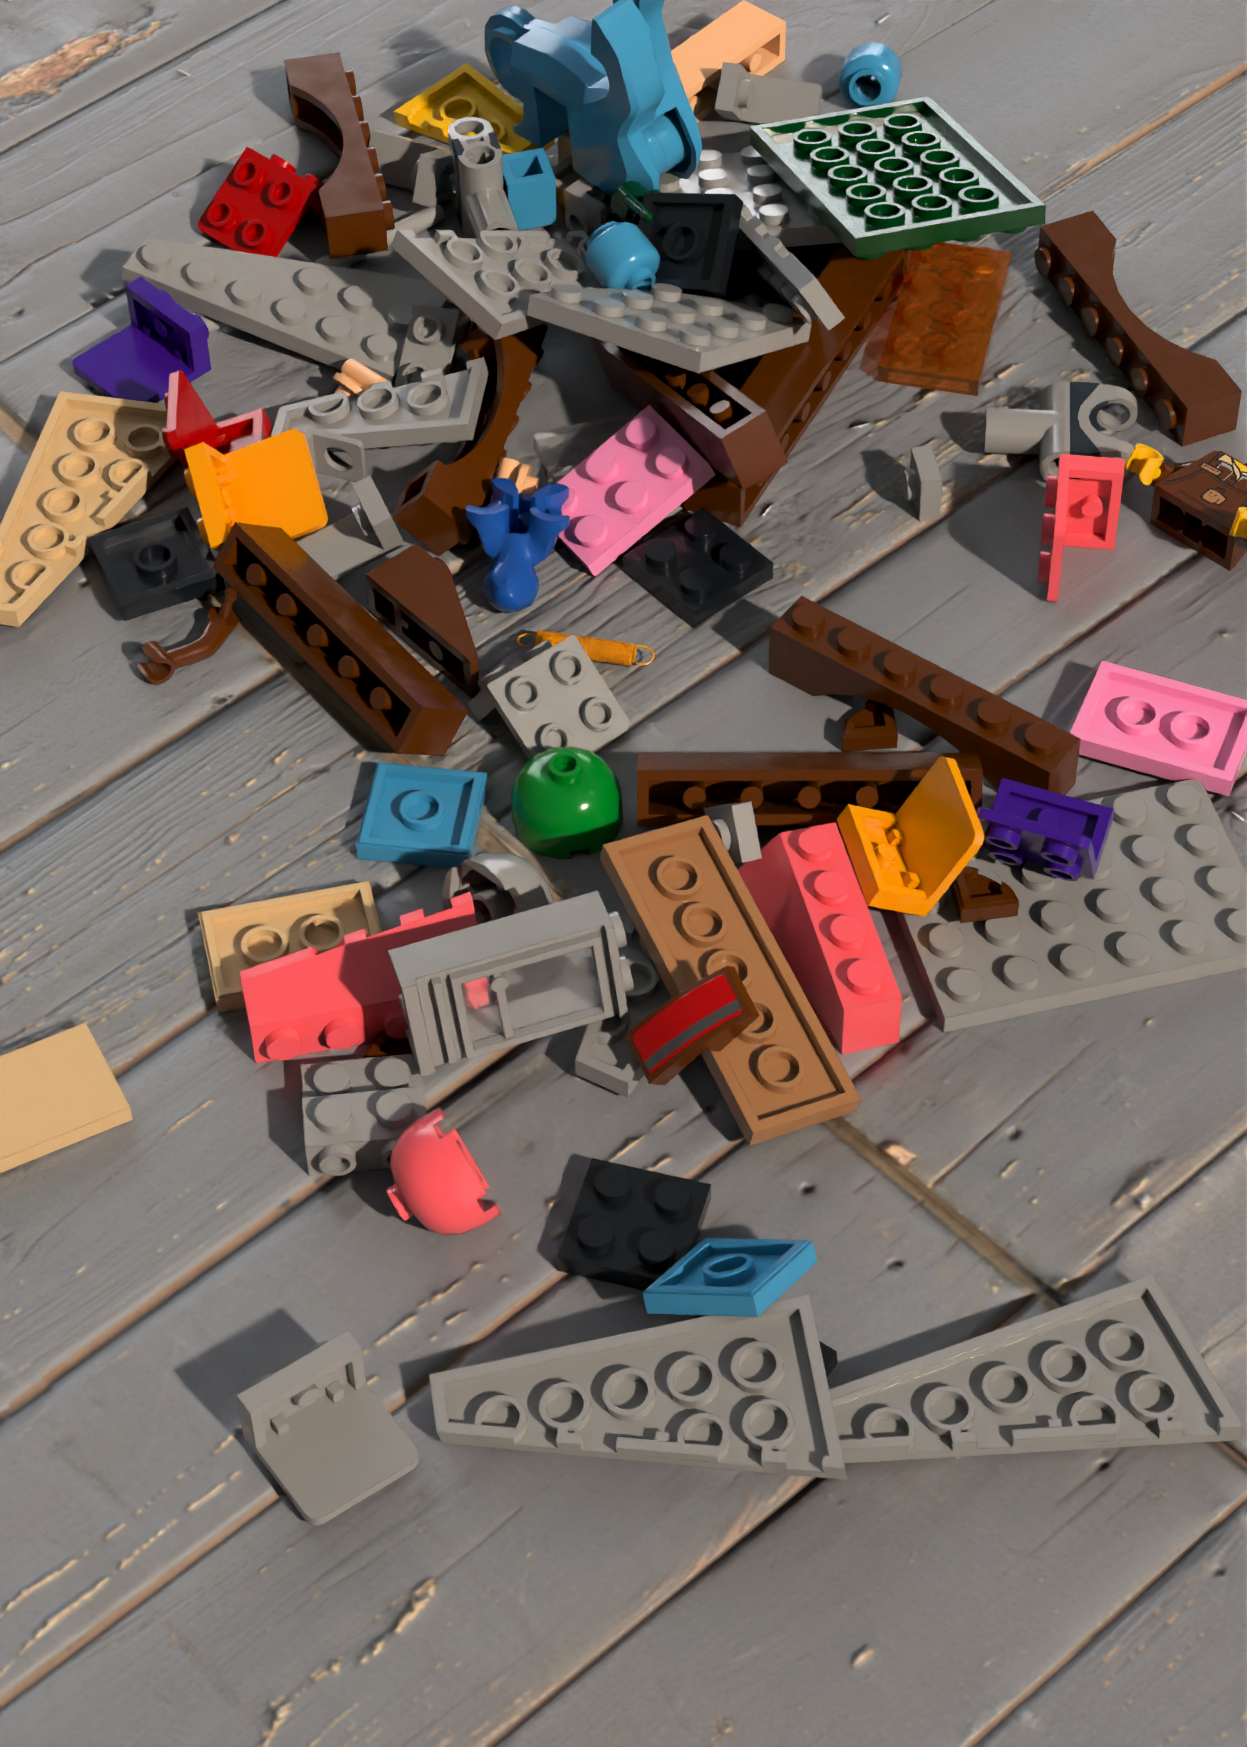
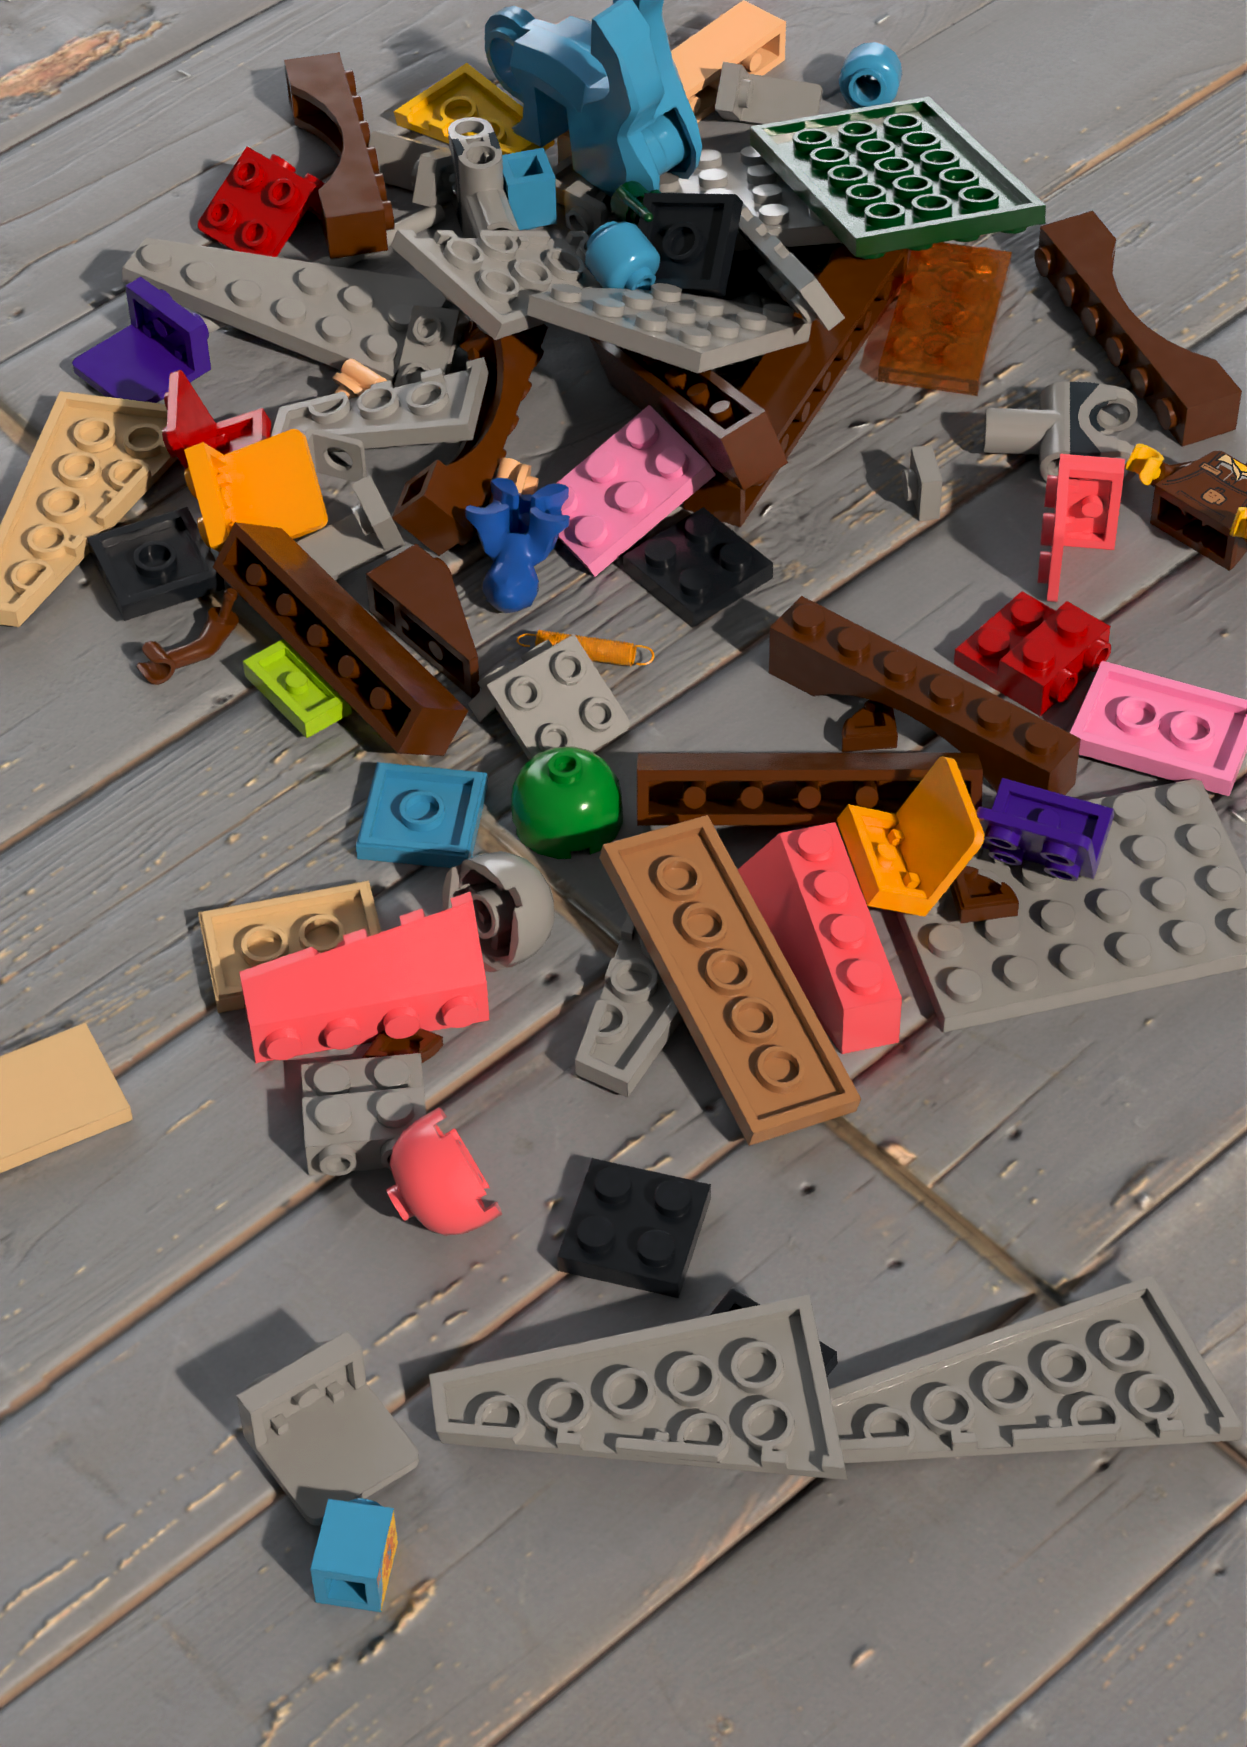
(295, 688): none -> lime plate
(354, 1554): none -> dark azure brick
(512, 980): light grey door -> none
(568, 446): clear tile -> none
(692, 1021): slope -> none
(730, 1277): dark azure tile -> none
(737, 830): light grey plate -> none
(1035, 651): none -> red plate

